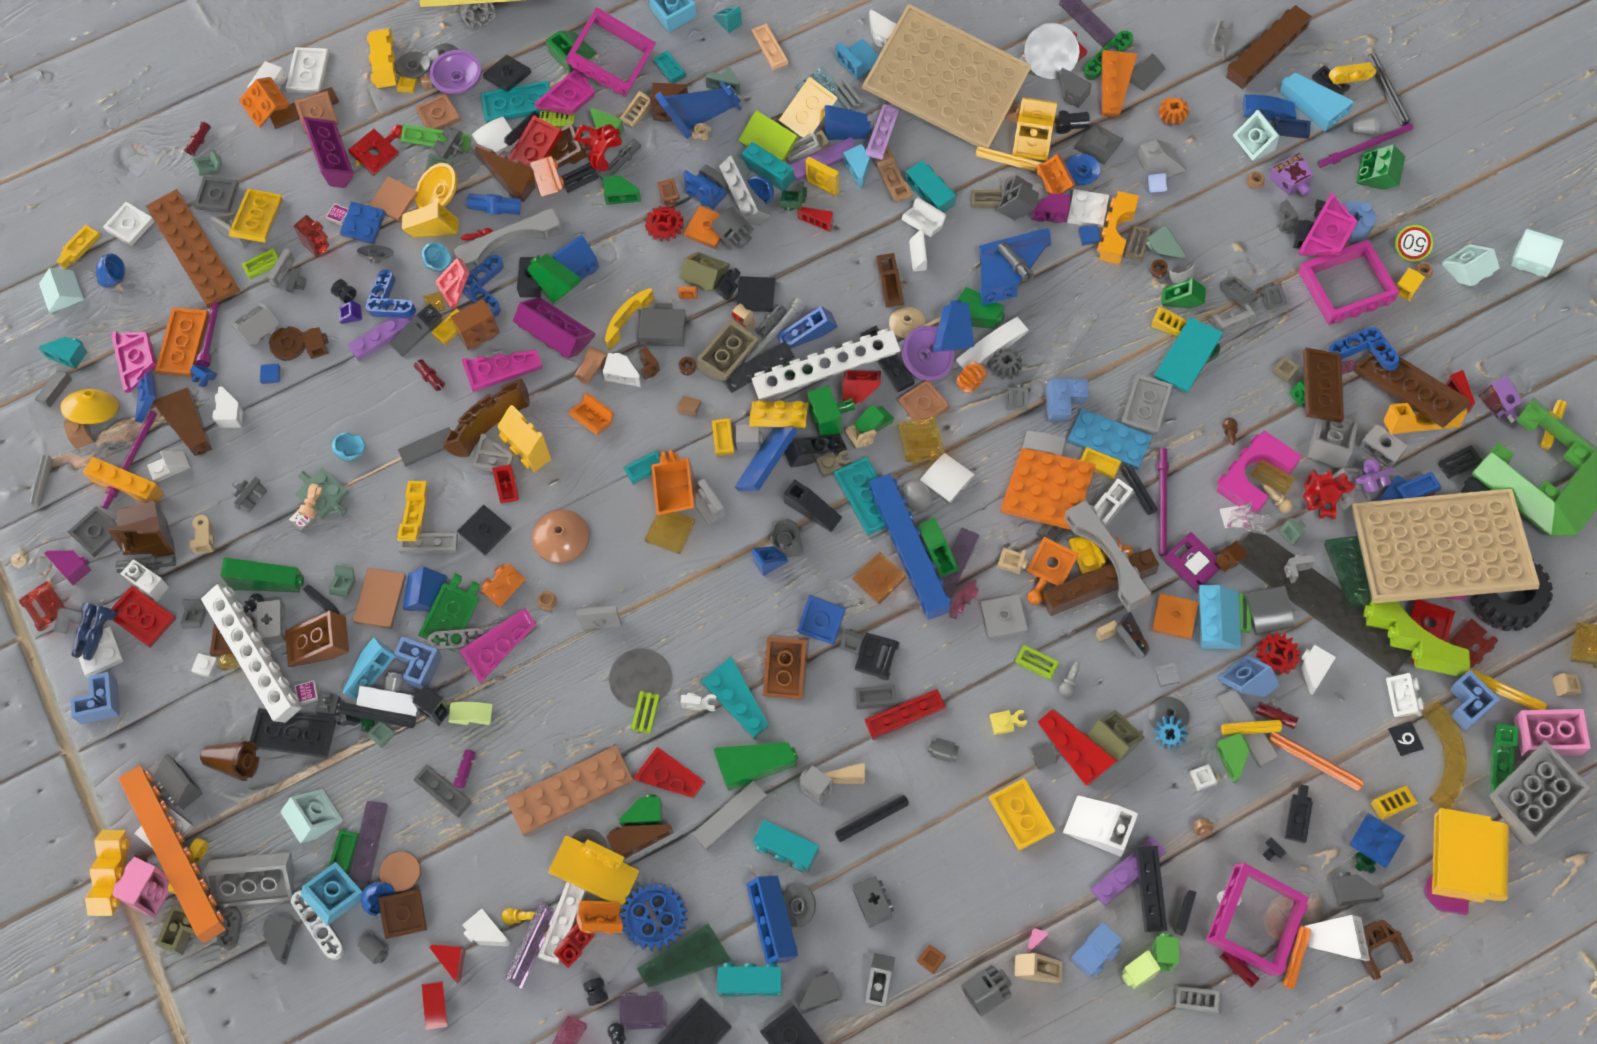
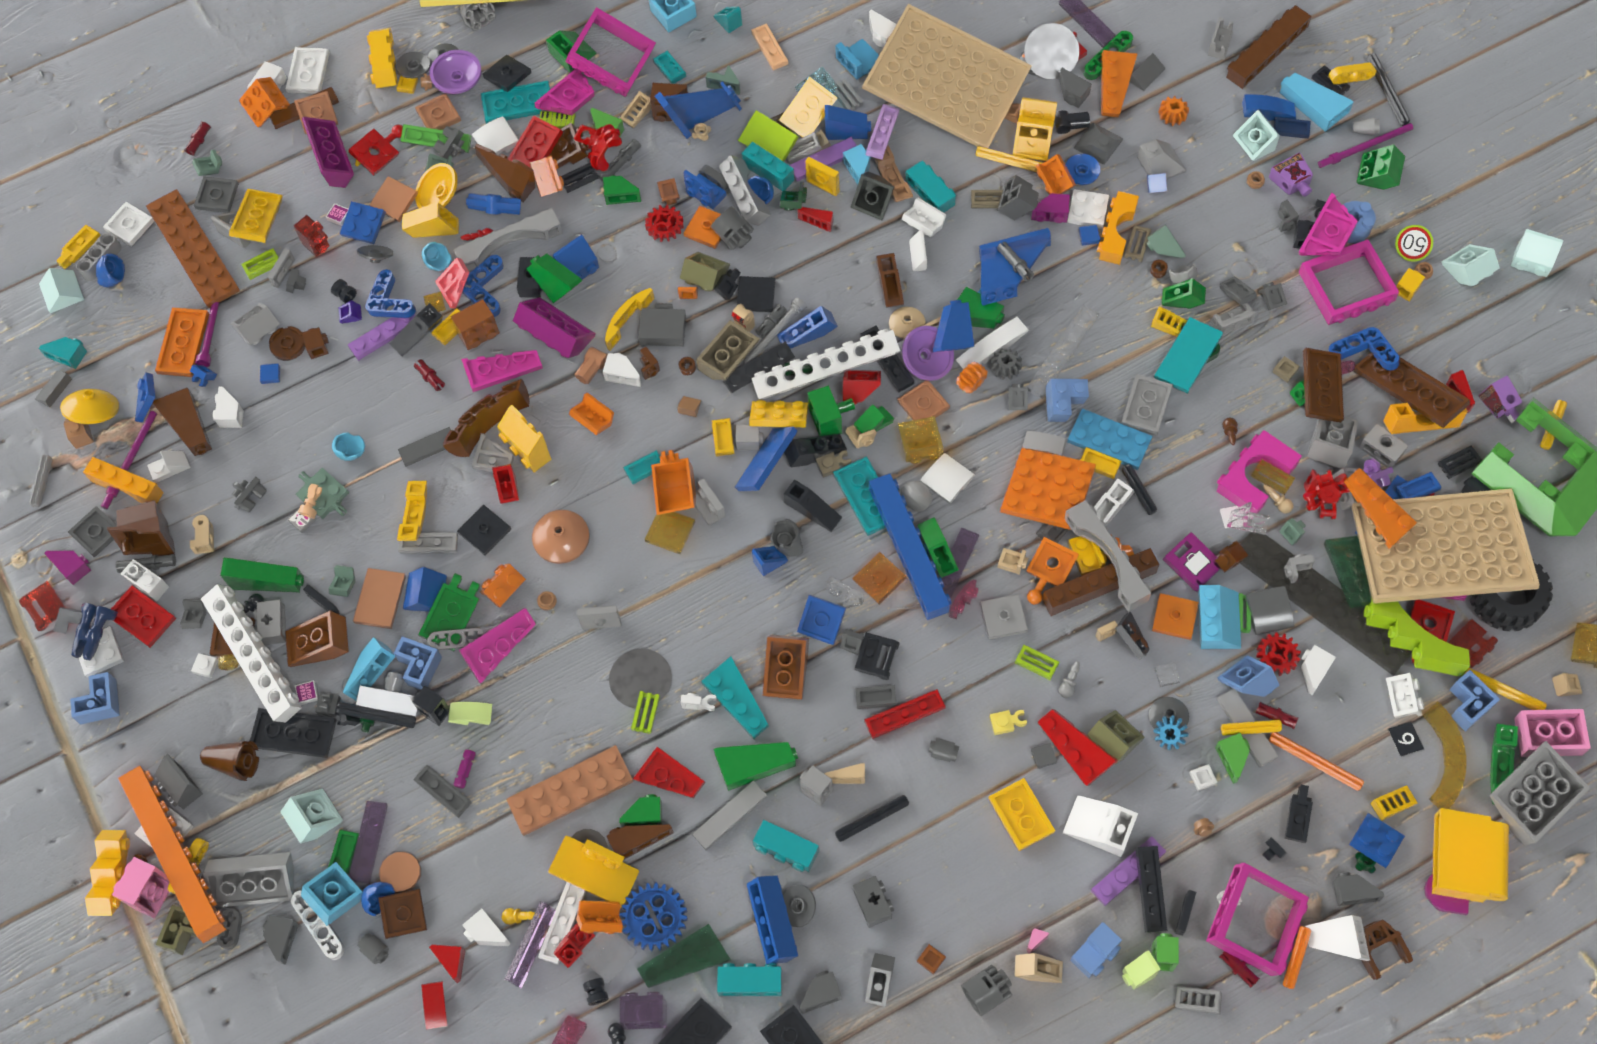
(105, 244): none -> light grey beam
(133, 356): dark pink wing -> none
(381, 734): sand green tile -> none
(517, 132): black axle -> none
(872, 195): none -> pearl dark grey slope
(1163, 468): magenta bar -> none
(1385, 513): none -> orange wing

